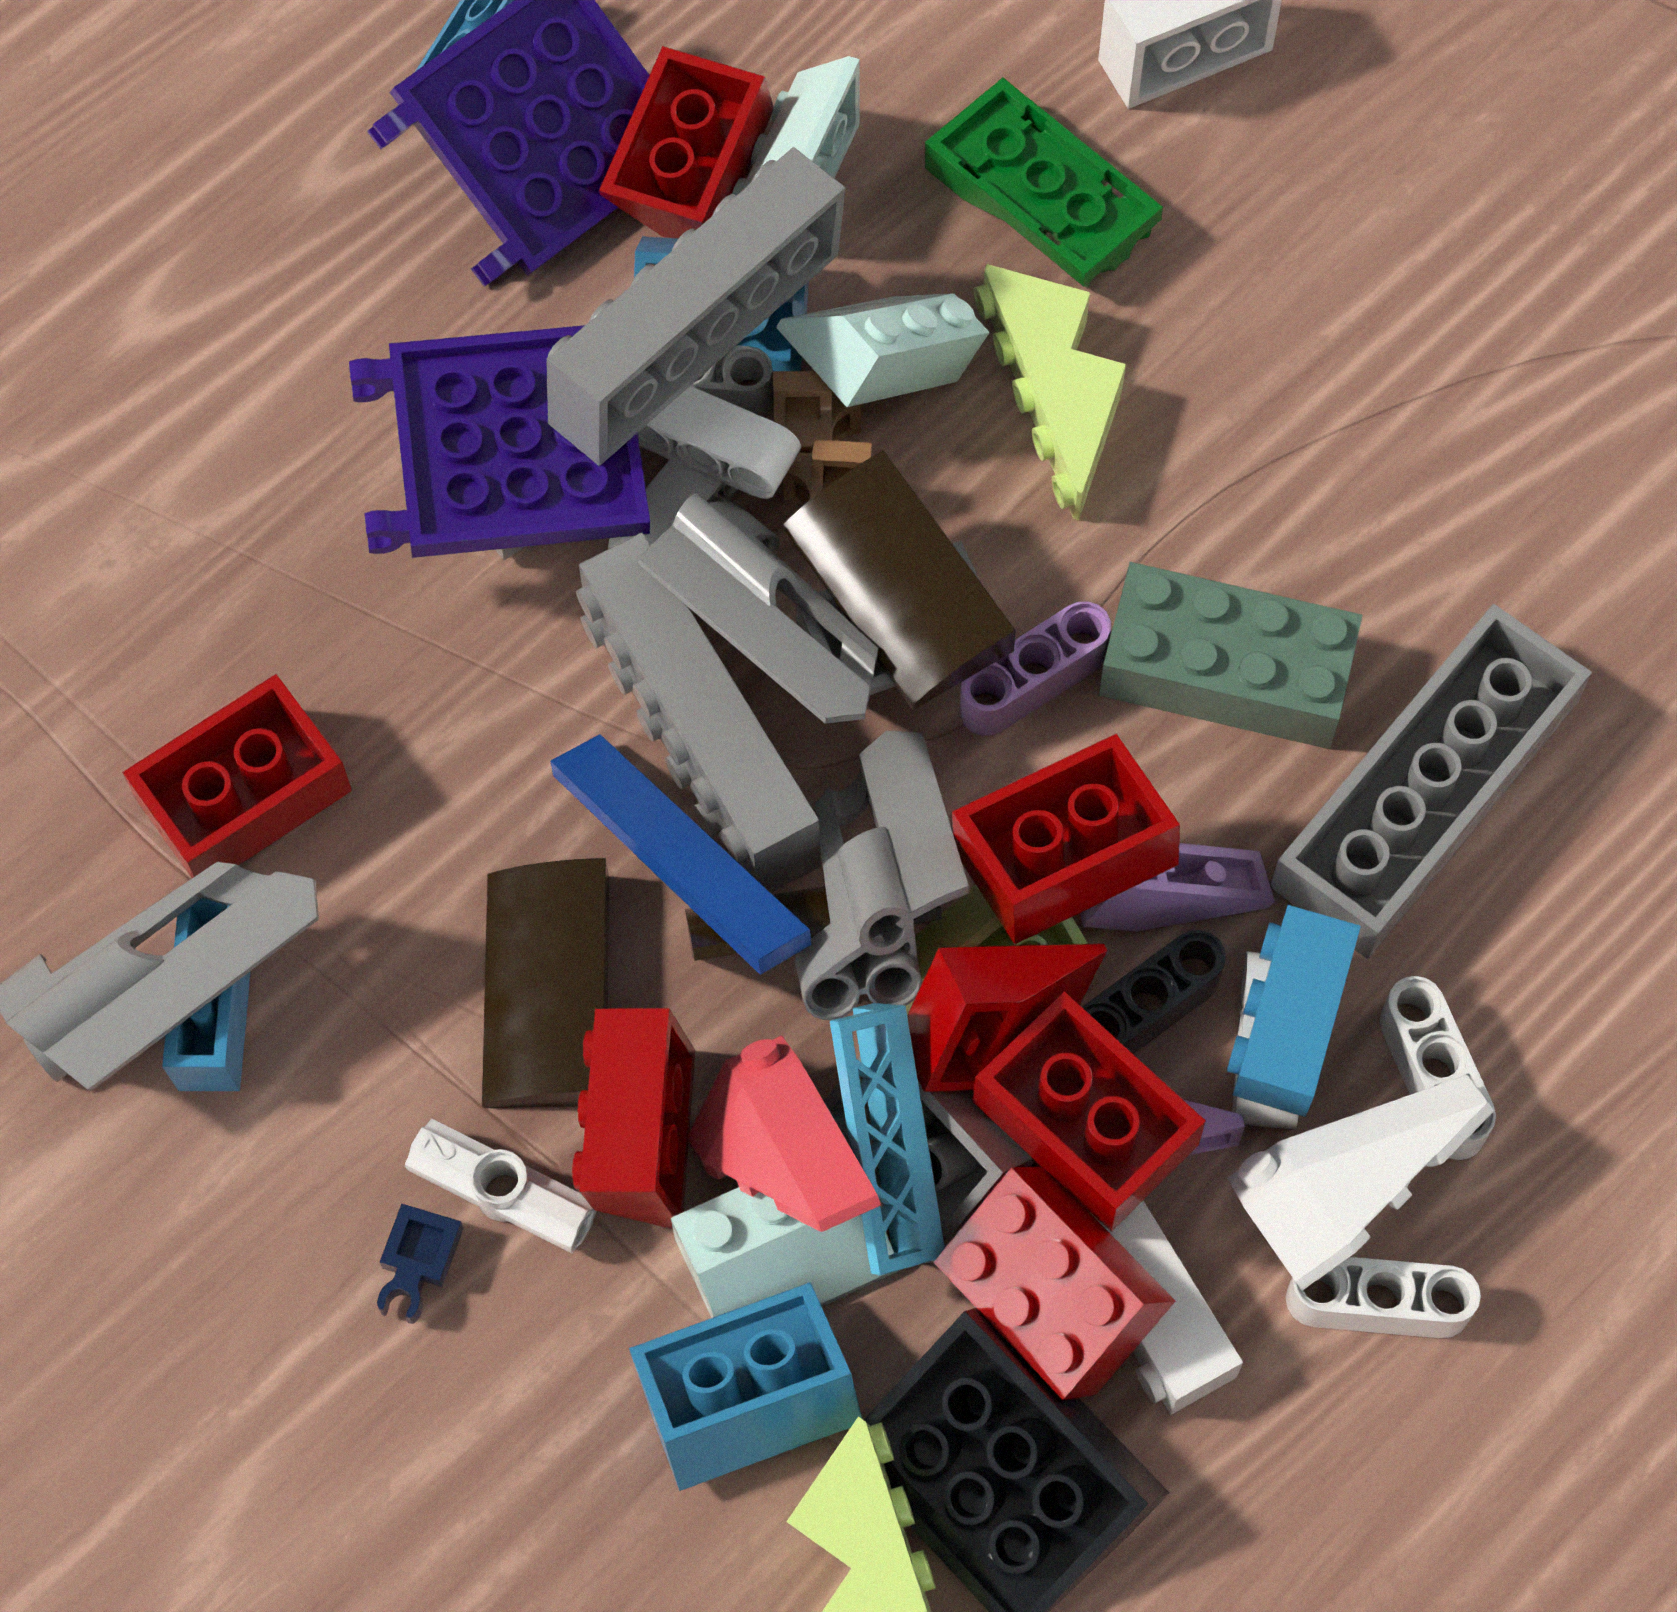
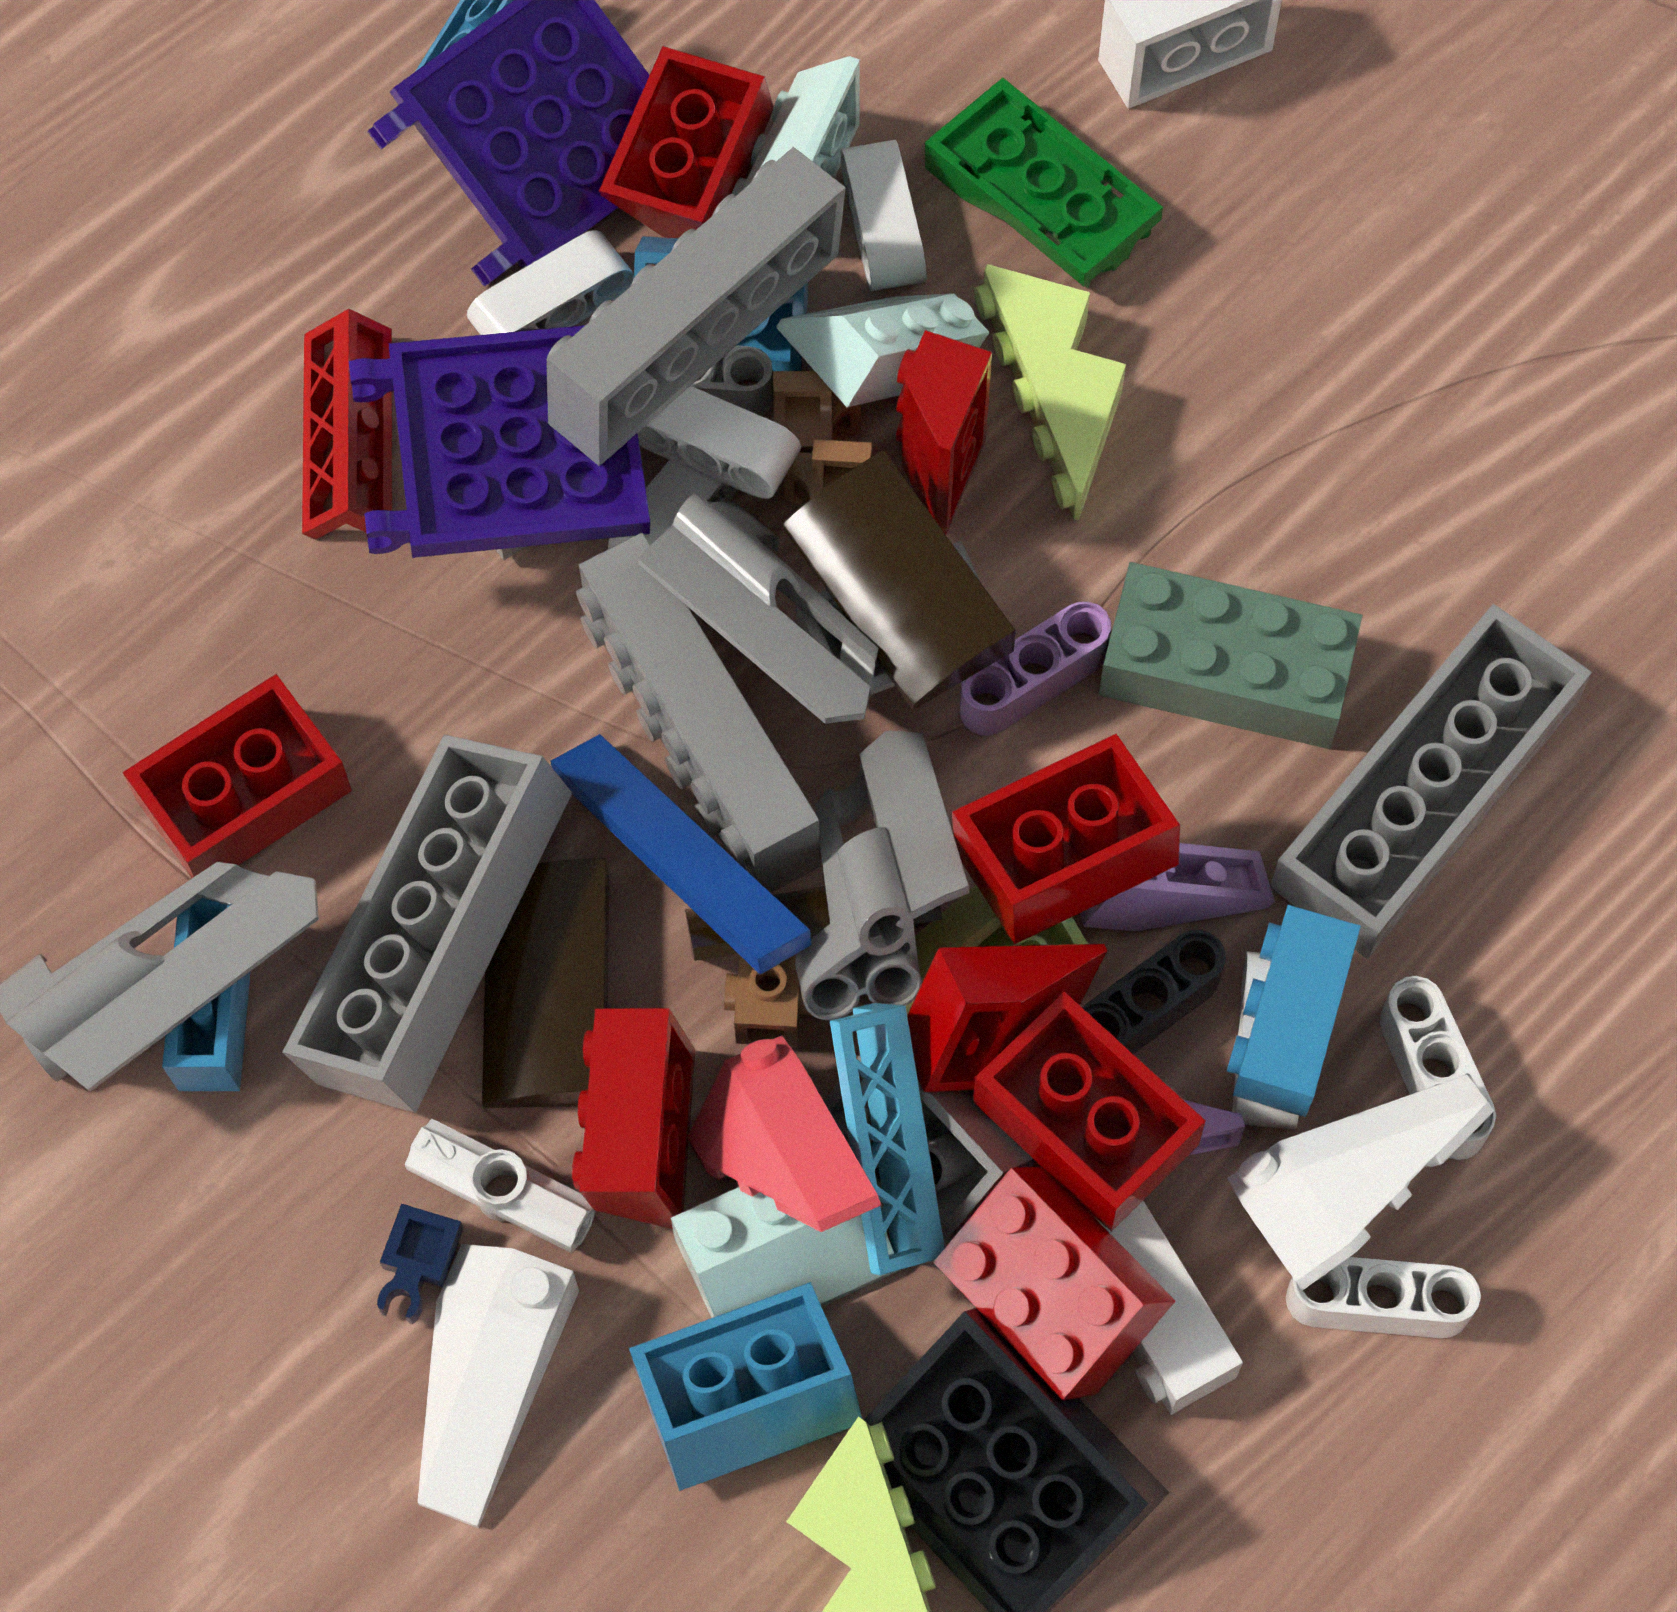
(361, 431): none -> red fence
(428, 923): none -> light grey brick
(487, 1360): none -> white wedge
(554, 289): none -> white beam
(765, 1003): none -> medium nougat brick
(883, 215): none -> white beam
(942, 419): none -> red slope

